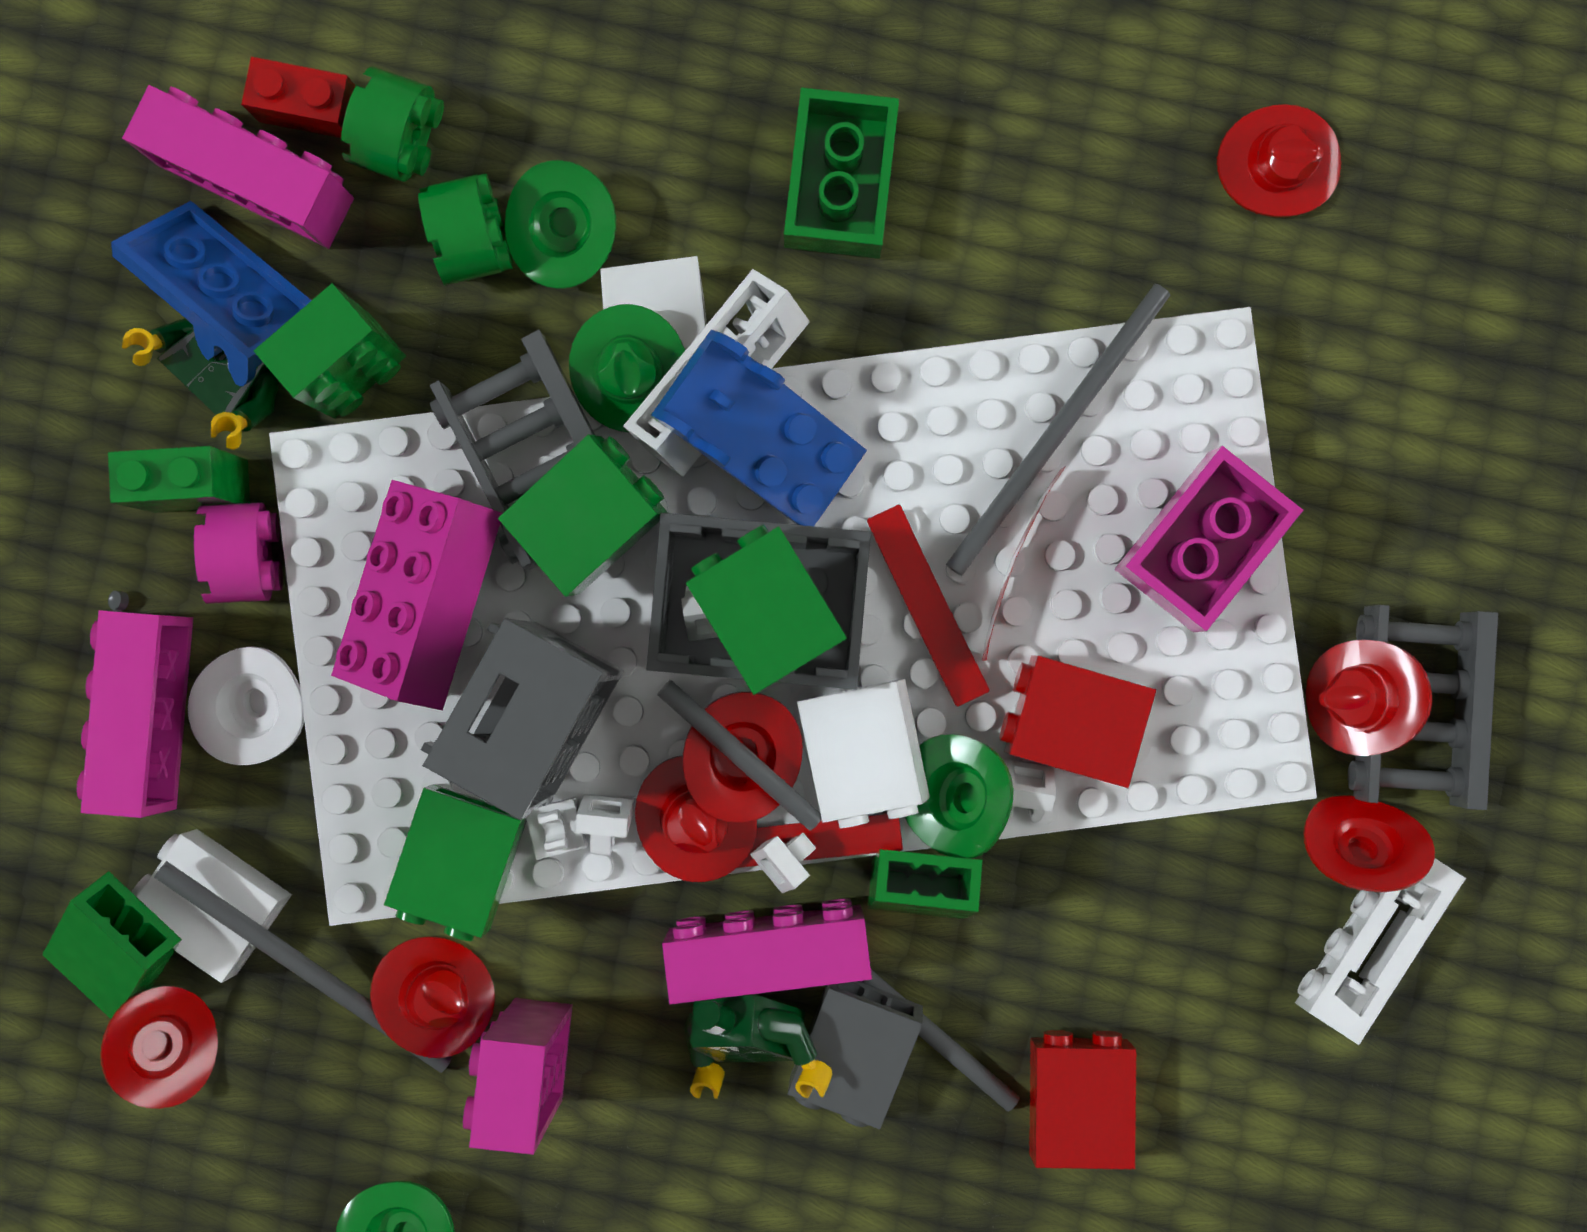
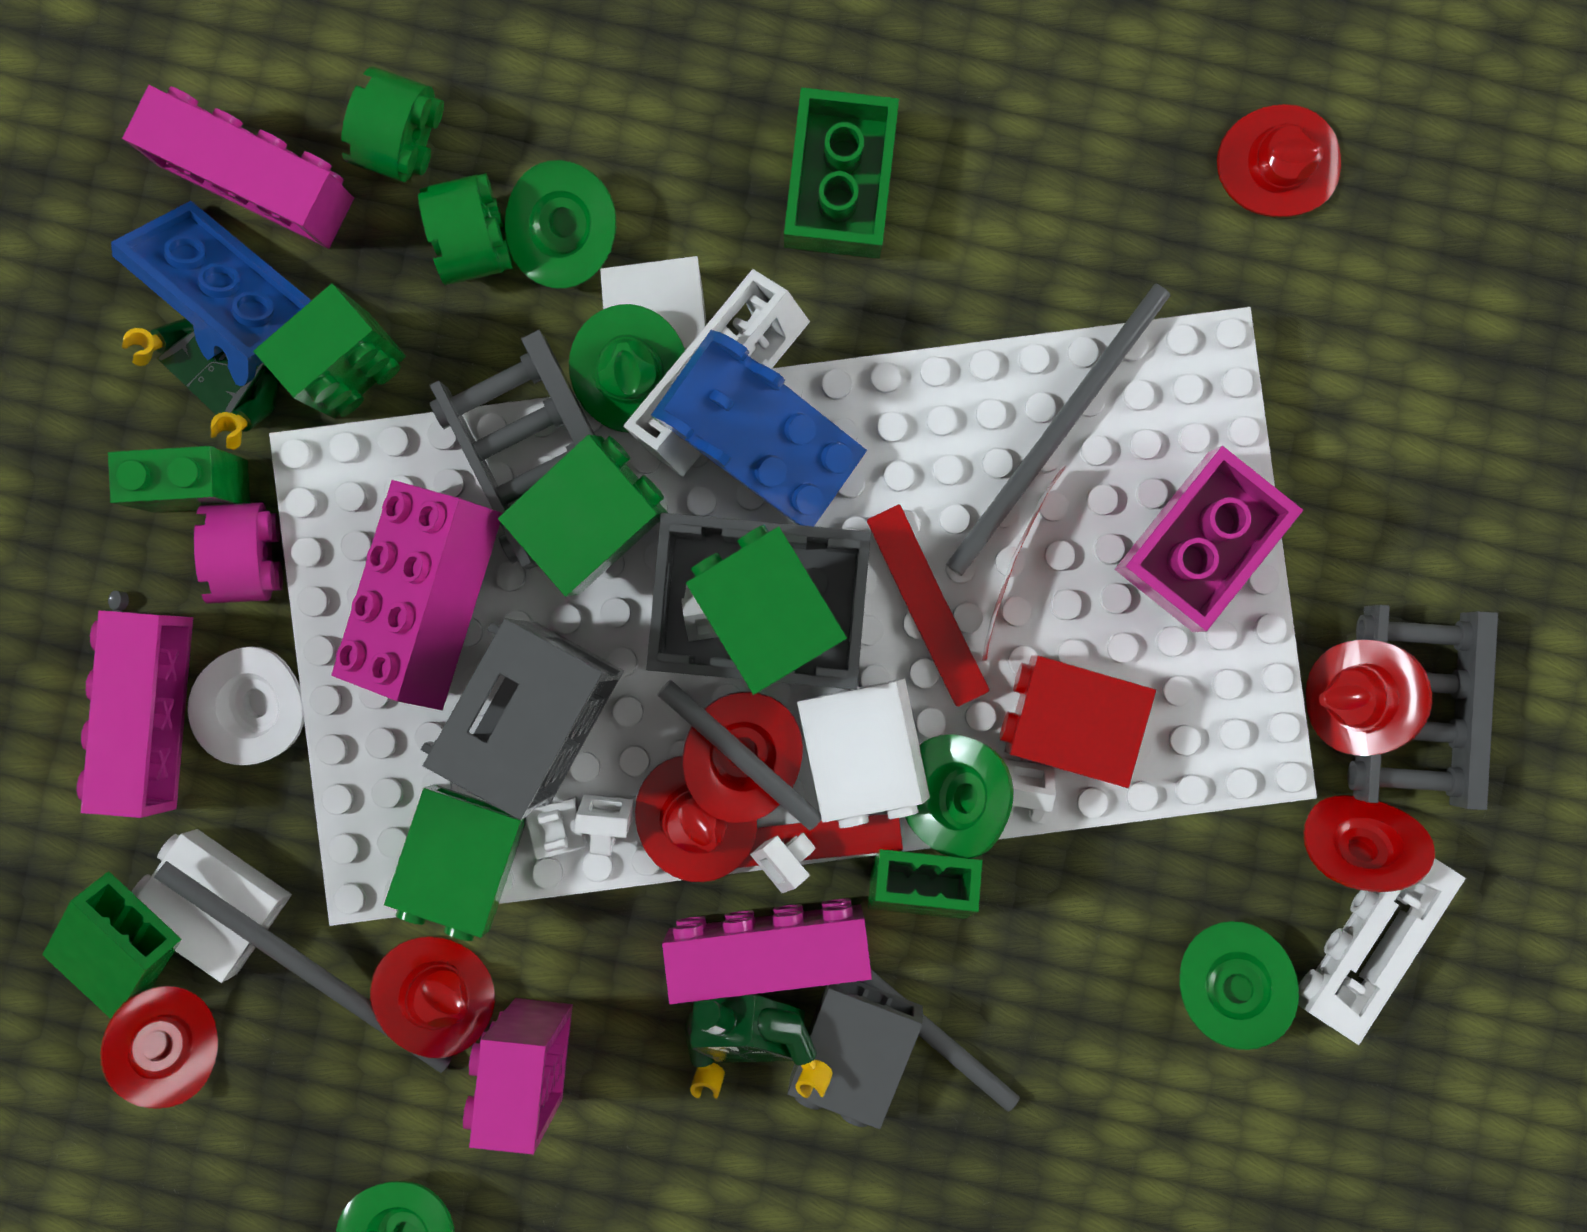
(297, 96): red brick -> none
(1082, 1101): red brick -> none
(1238, 986): none -> green hat

